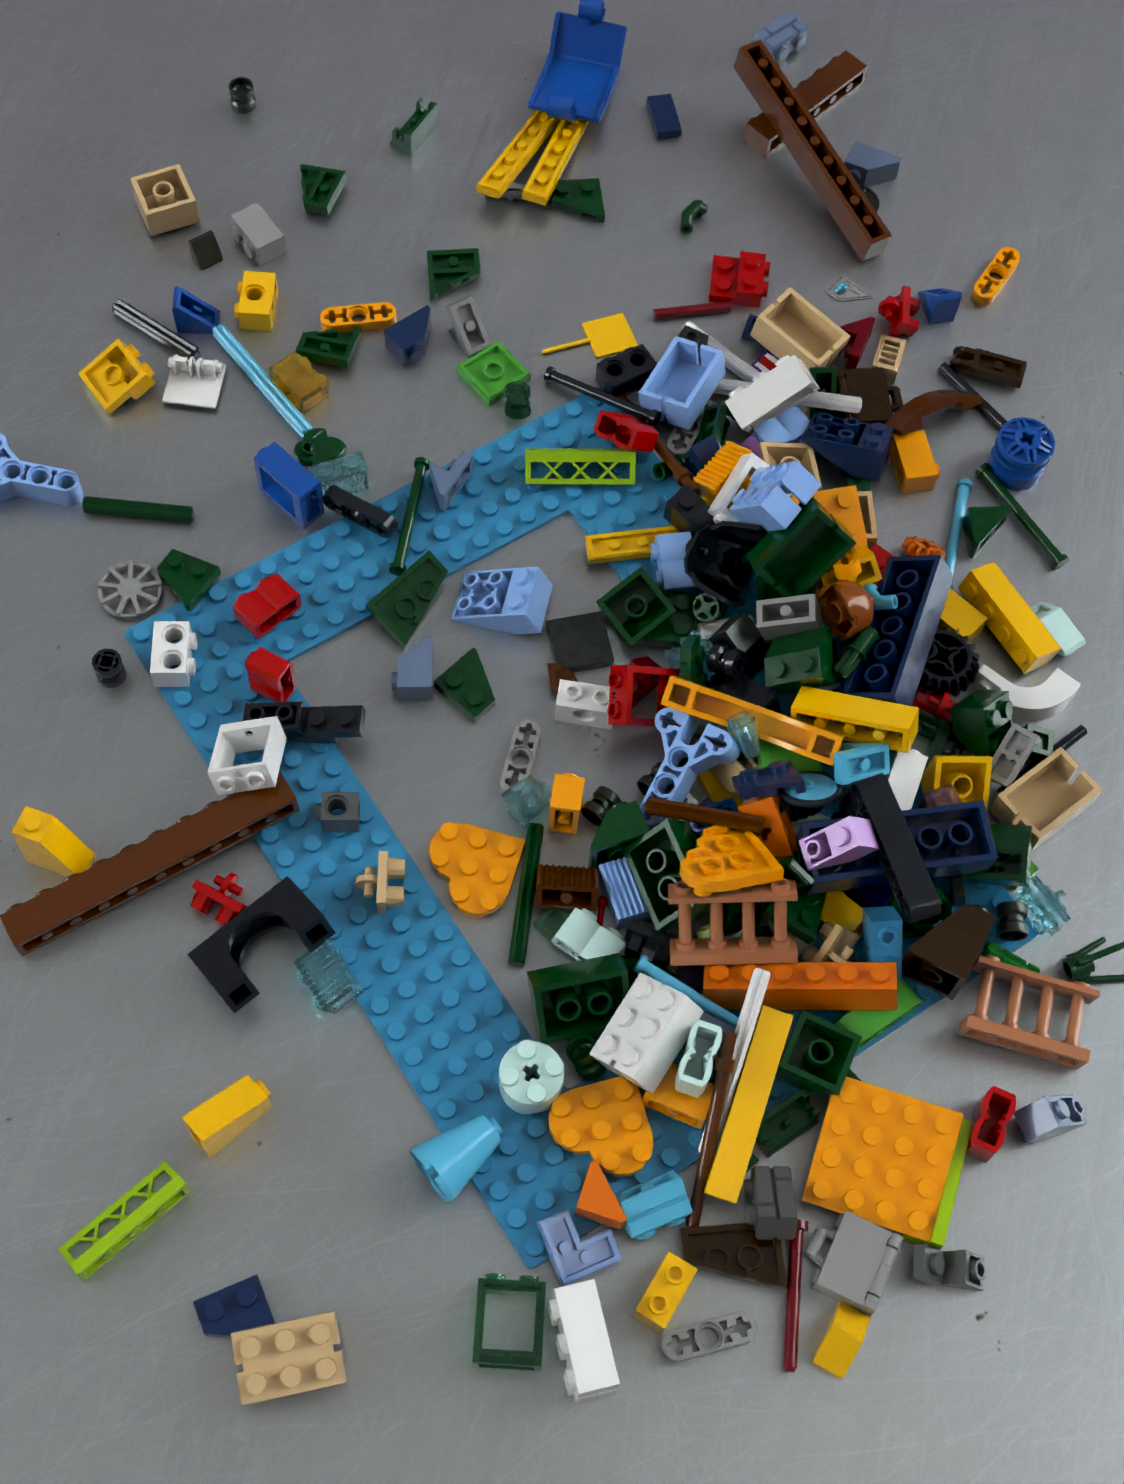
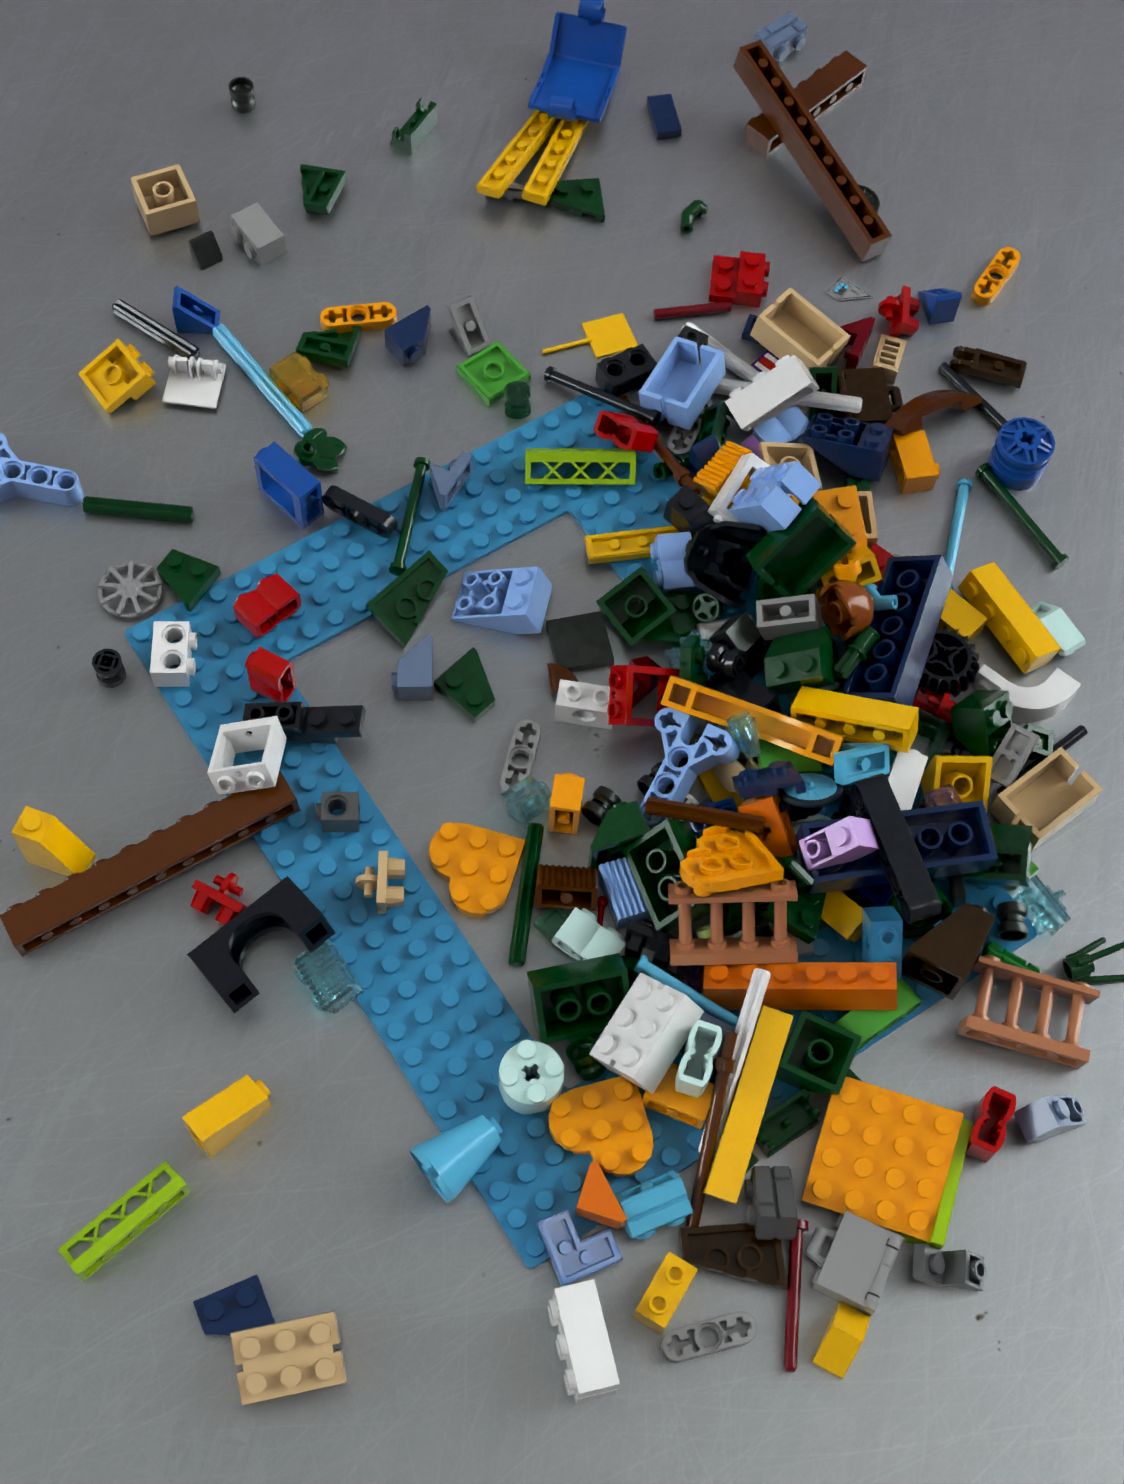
(257, 301): yellow brick -> none
(346, 472): clear light blue brick -> none
(451, 269): dark green wing -> none
(509, 1359): clear green window -> none
(836, 947): tan hips -> none
(871, 165): sand blue slope -> none
(918, 547): orange gear -> none
(981, 525): dark green slope -> none

